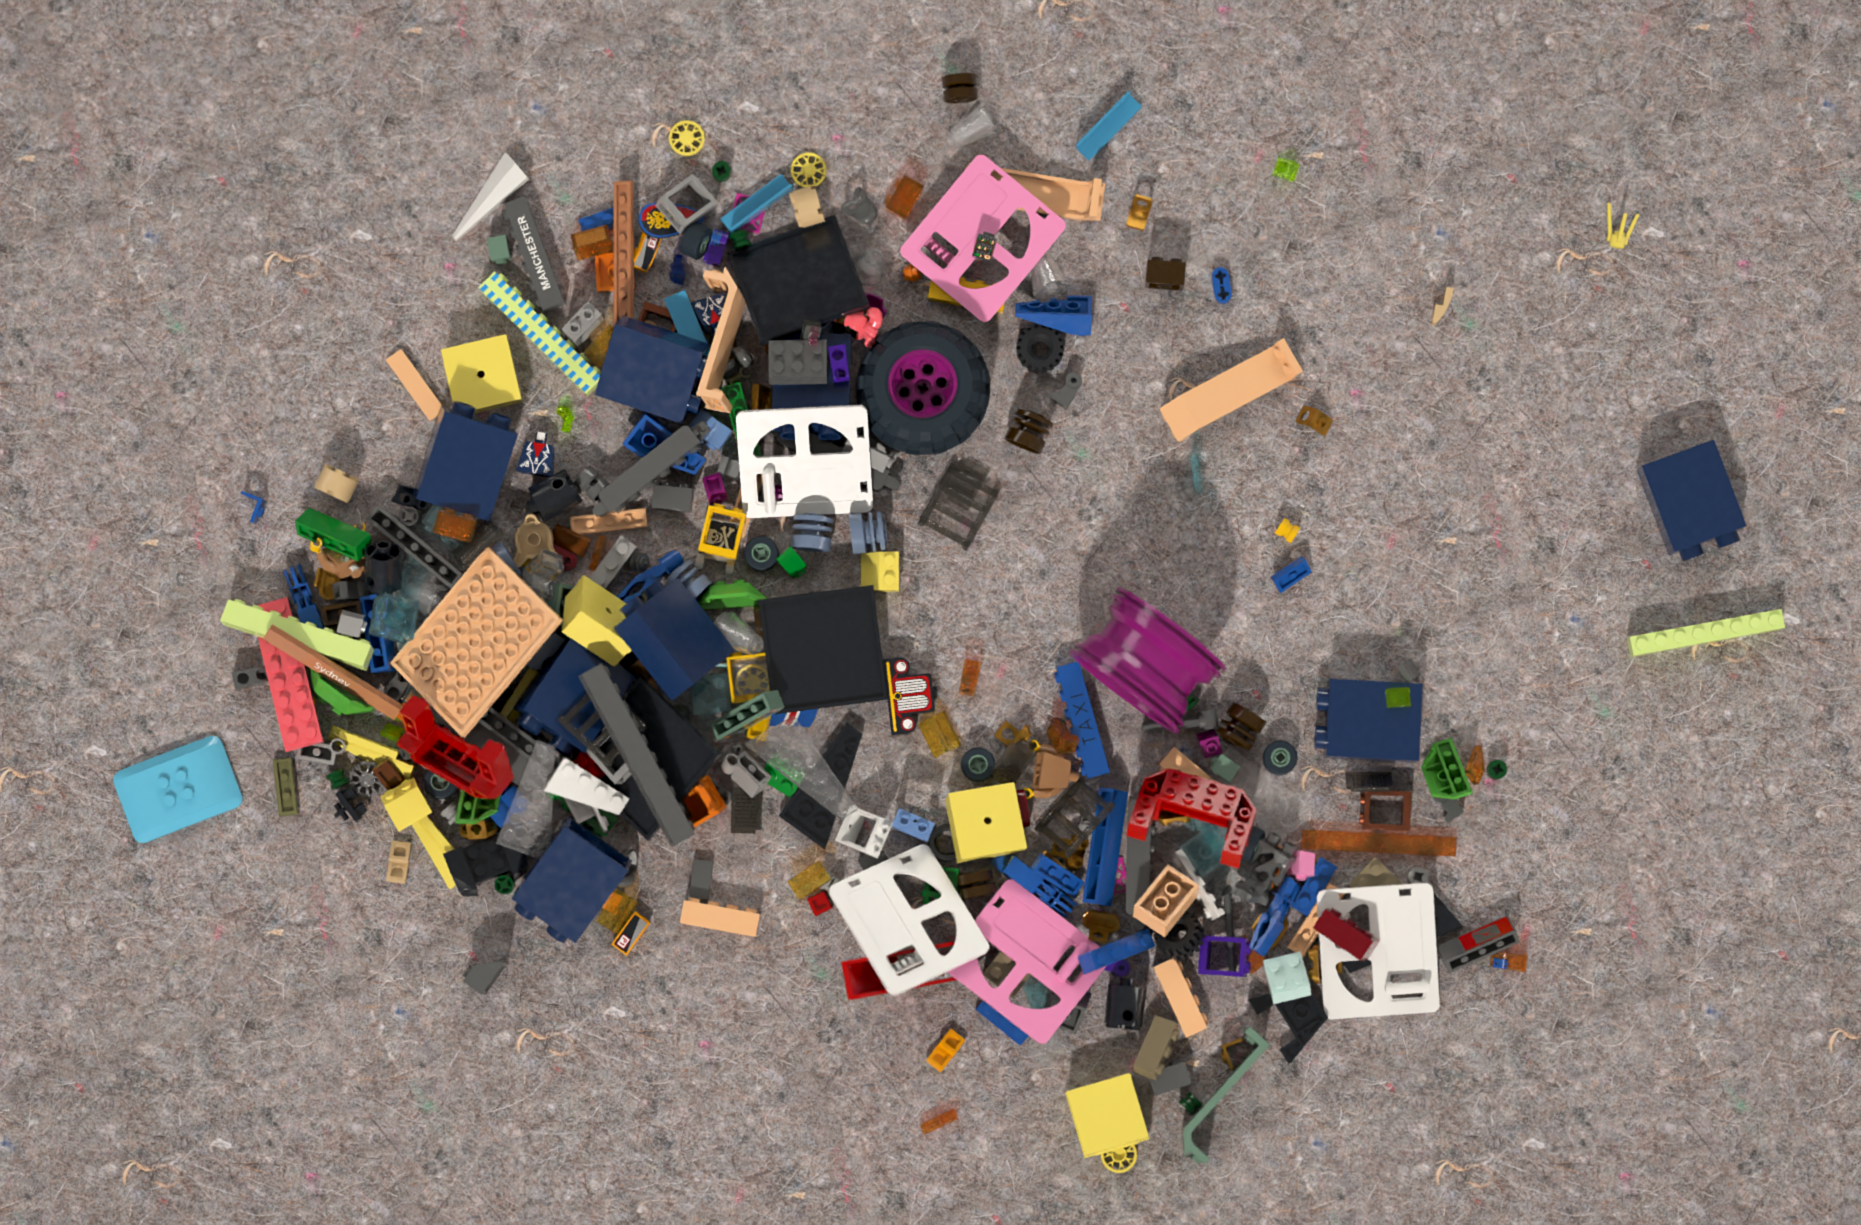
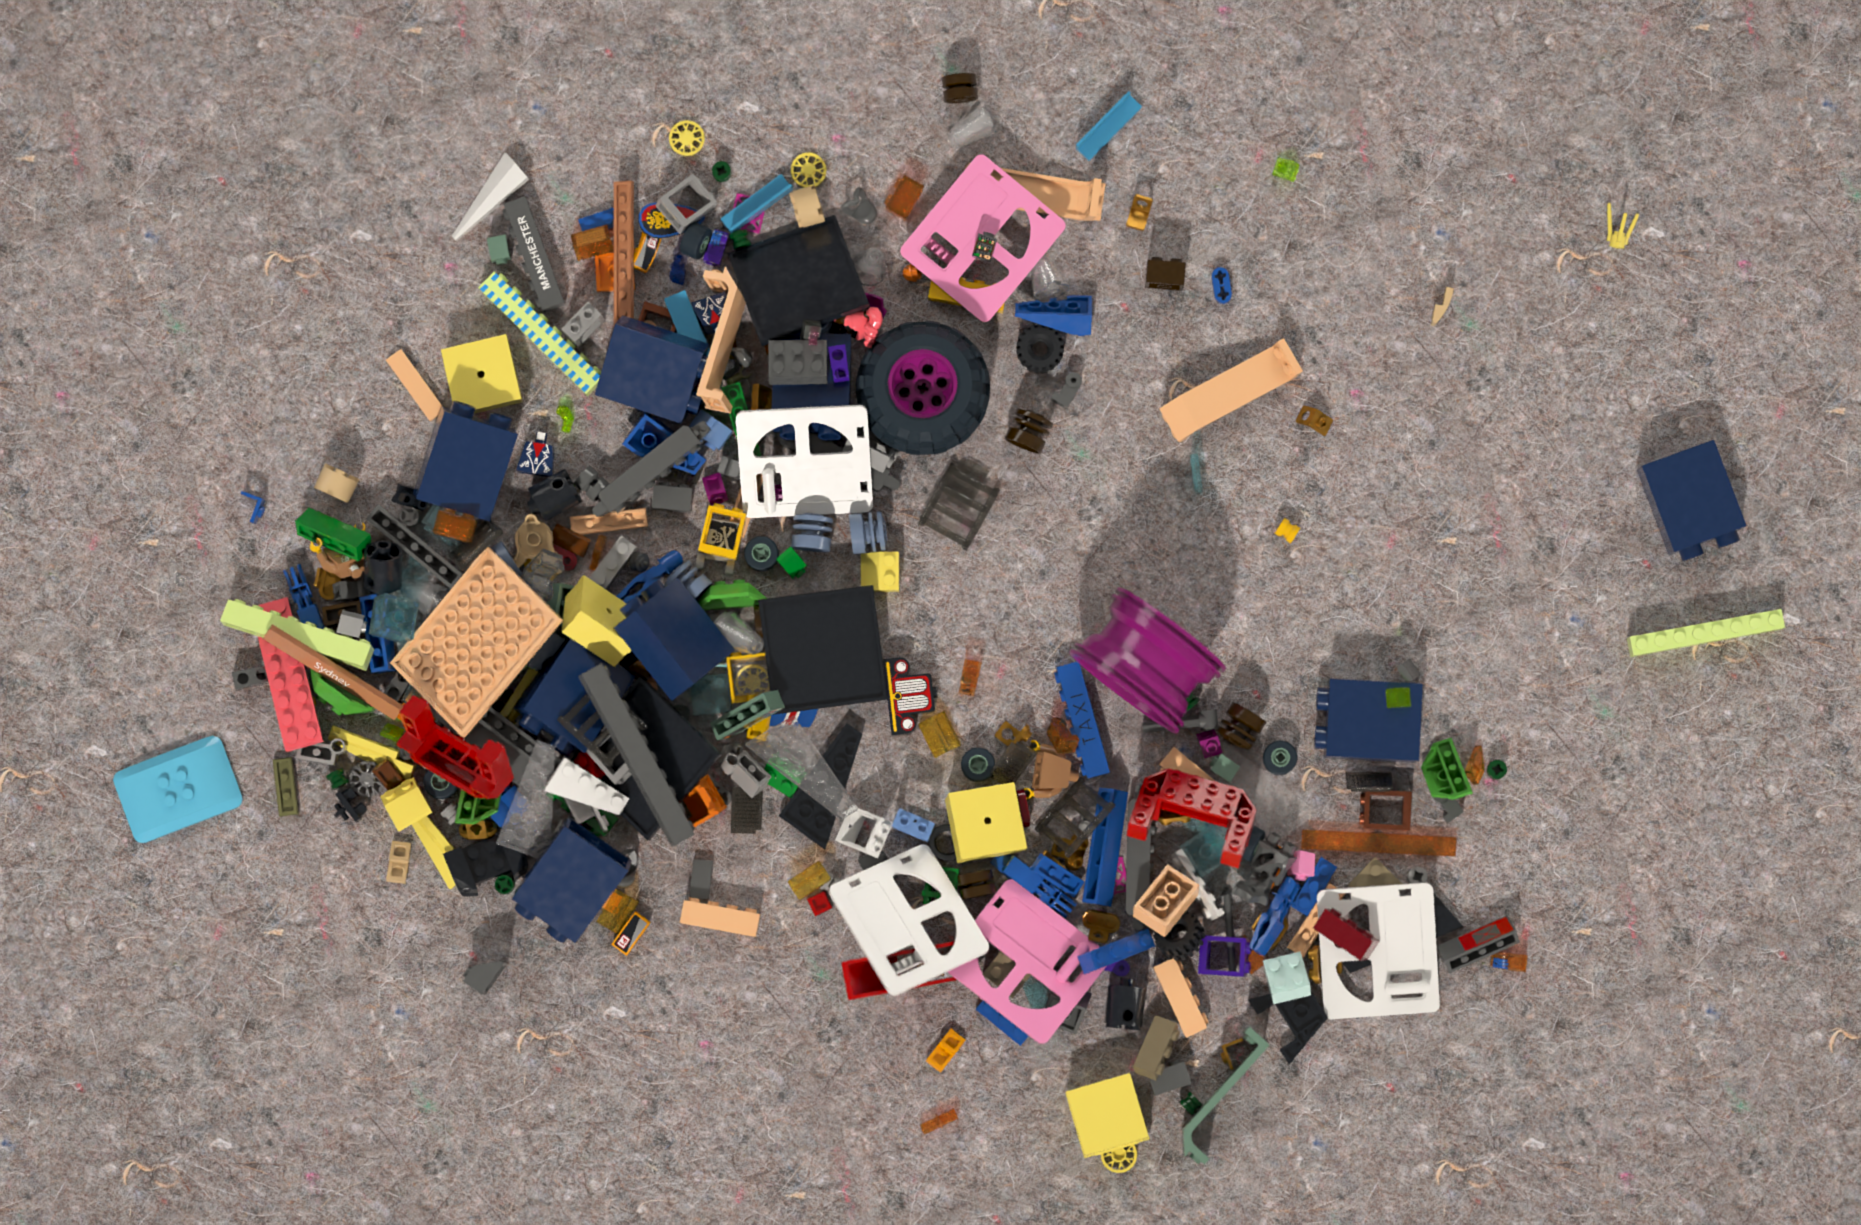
(598, 349): clear yellow panel -> none
(1291, 574): blue plate -> none

